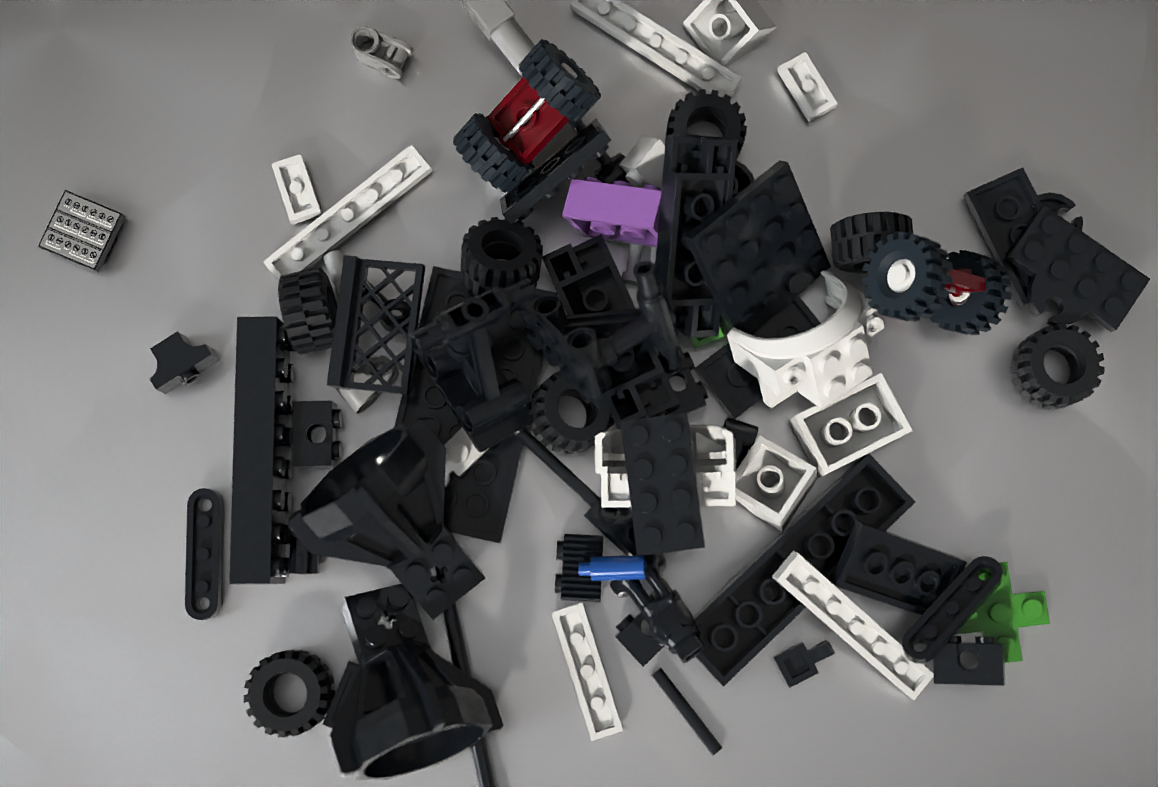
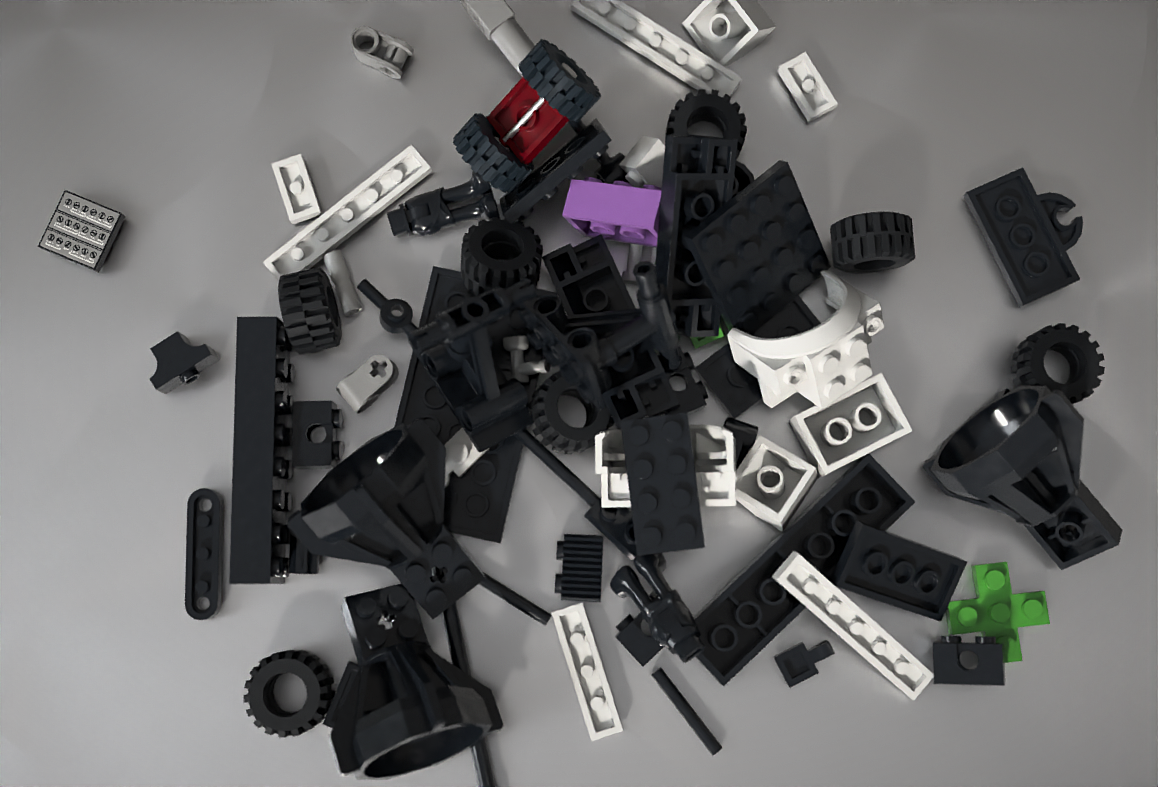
(349, 329): black fence -> none
(430, 211): none -> black piece
(515, 599): none -> black bar
(522, 370): none -> light grey piece
(614, 568): blue cylinder -> none
(916, 280): black plate -> none
(952, 609): black plate -> none
(1009, 465): none -> black plate
(1074, 273): black plate -> none

